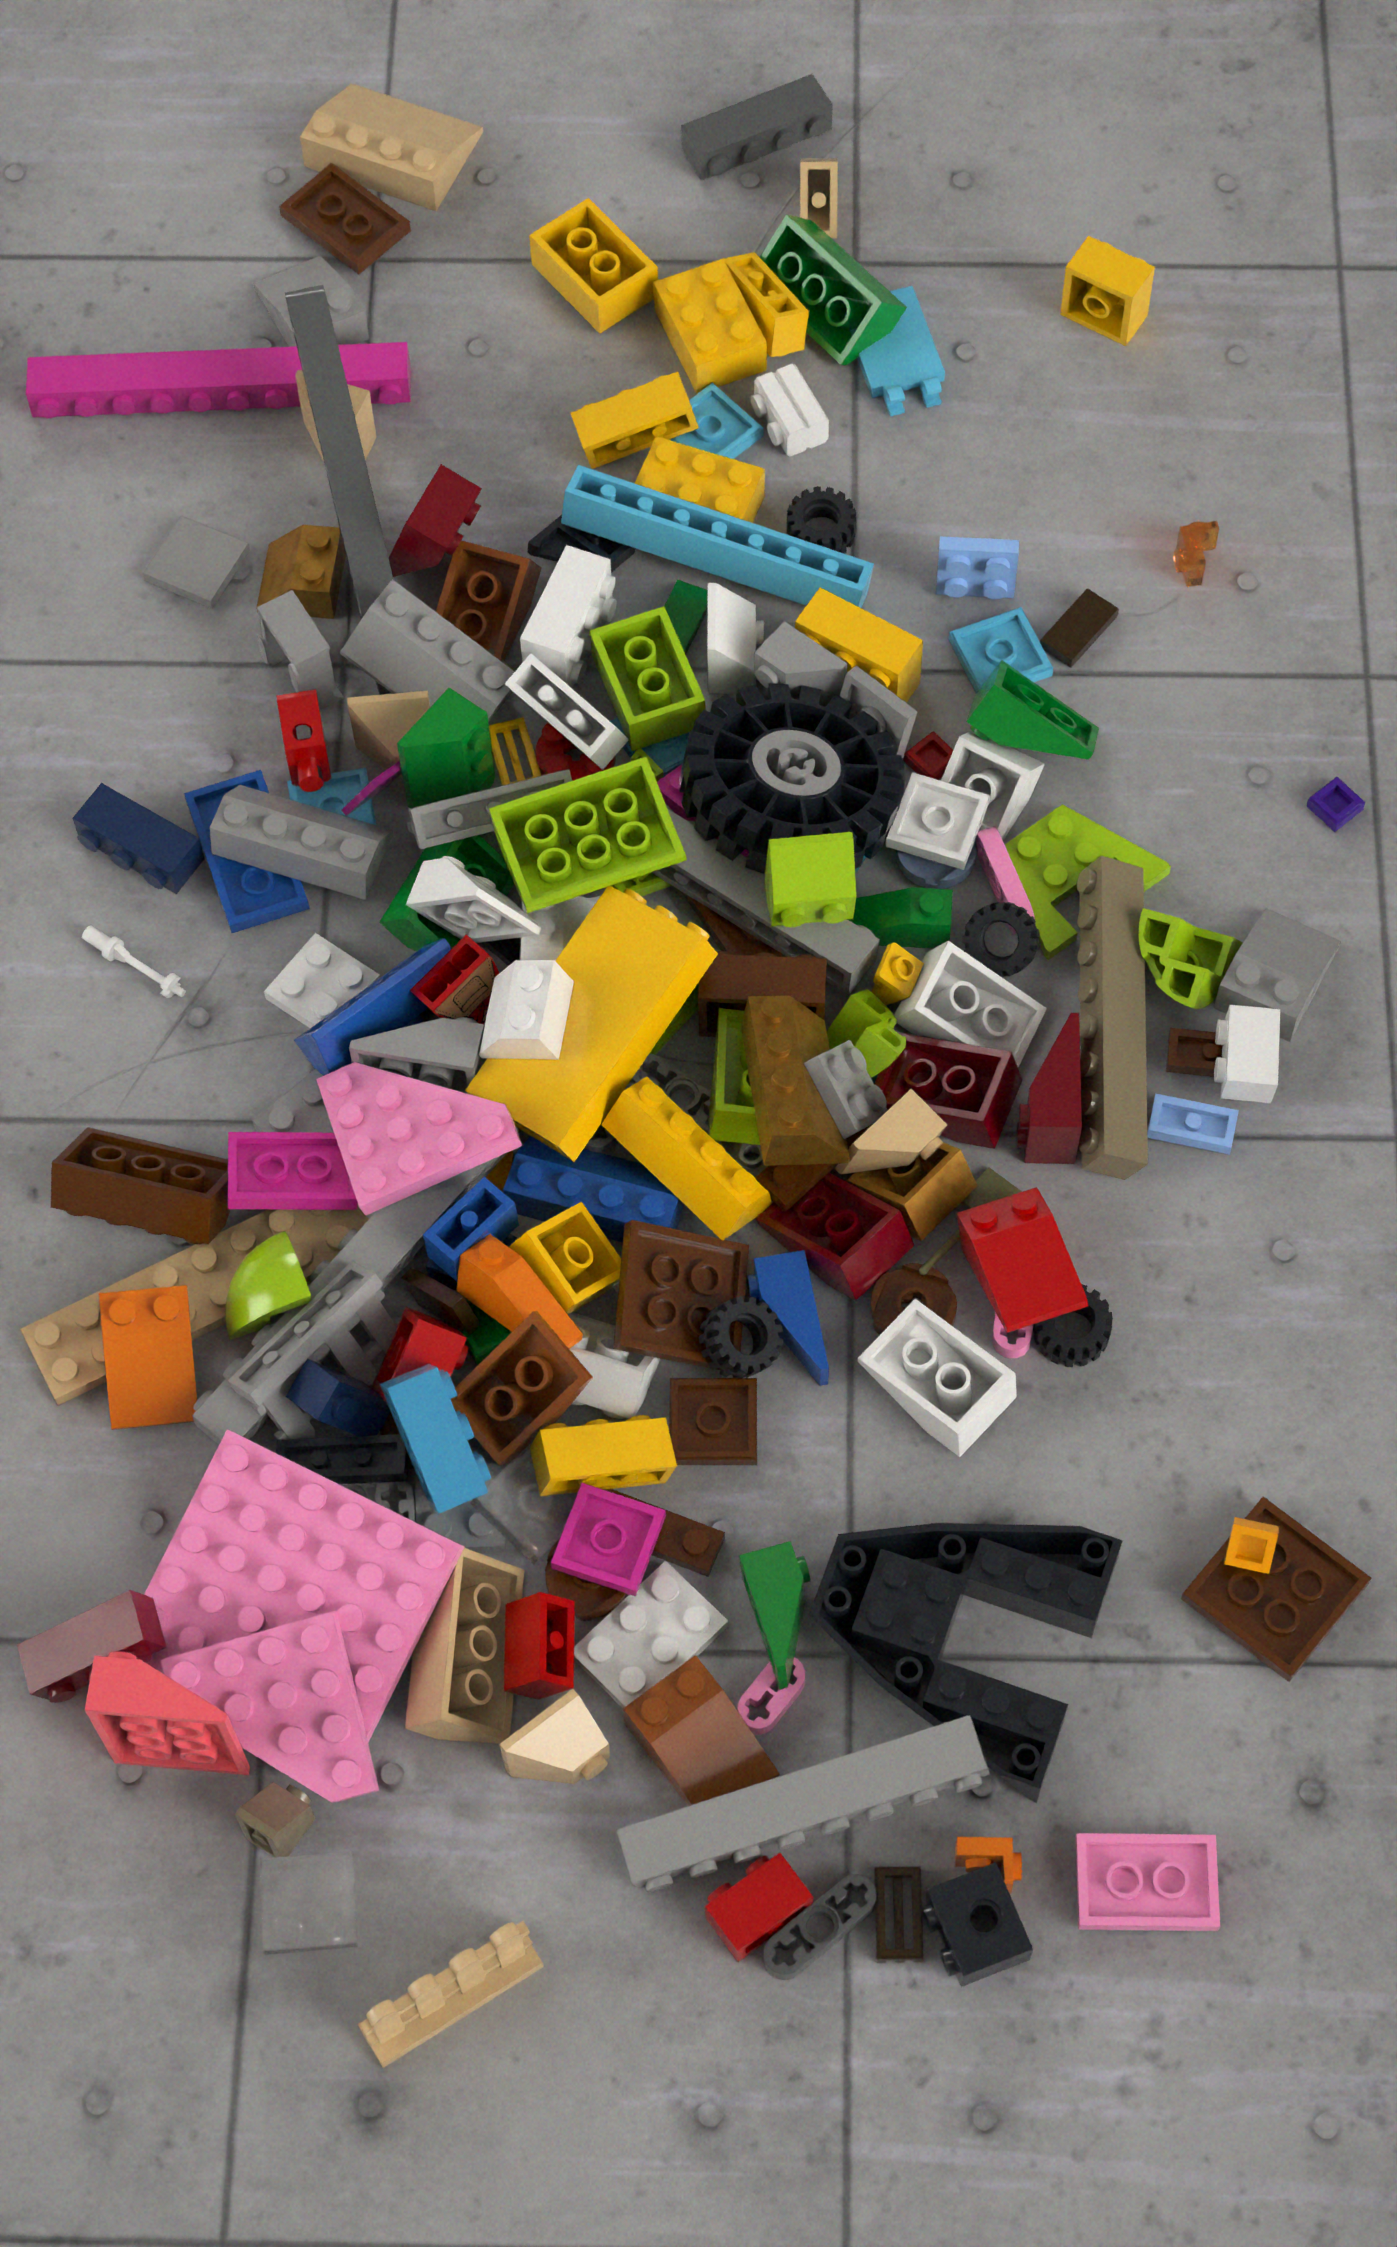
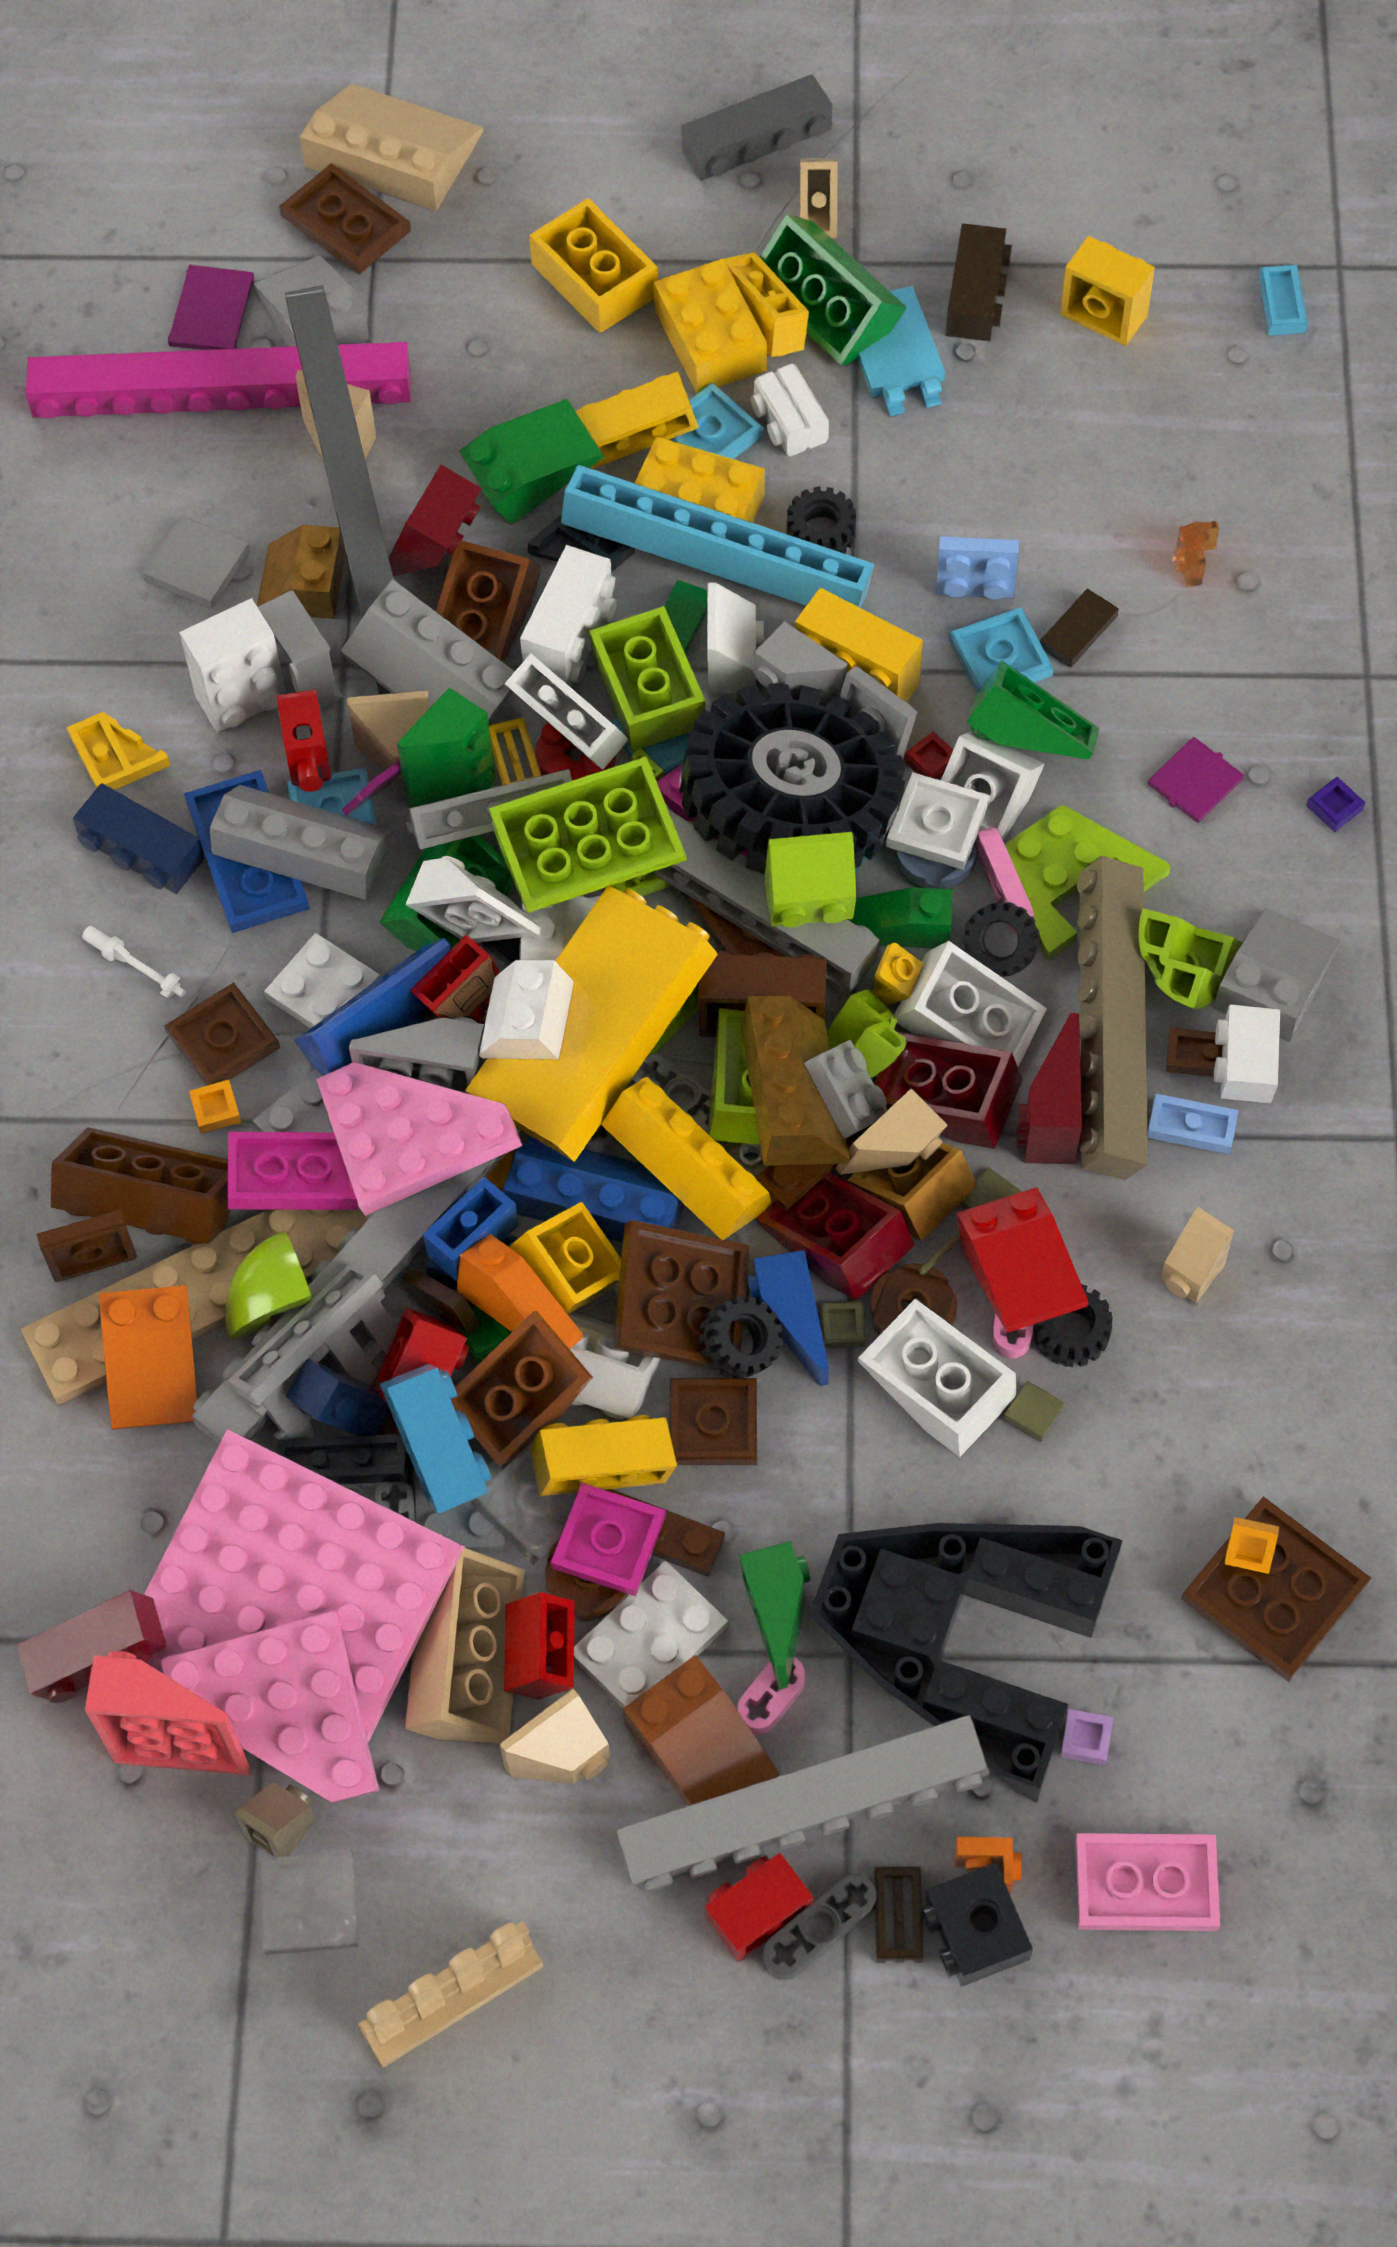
(87, 1246): none -> reddish brown plate
(114, 753): none -> yellow wing
(211, 308): none -> magenta piece
(215, 1106): none -> light orange plate
(222, 1036): none -> reddish brown plate
(233, 665): none -> white brick
(530, 457): none -> green slope
(842, 1324): none -> olive tile
(978, 282): none -> dark brown brick
(1034, 1411): none -> olive tile
(1086, 1737): none -> lavender plate
(1195, 779): none -> magenta piece
(1197, 1256): none -> tan slope
(1282, 300): none -> medium azure tile

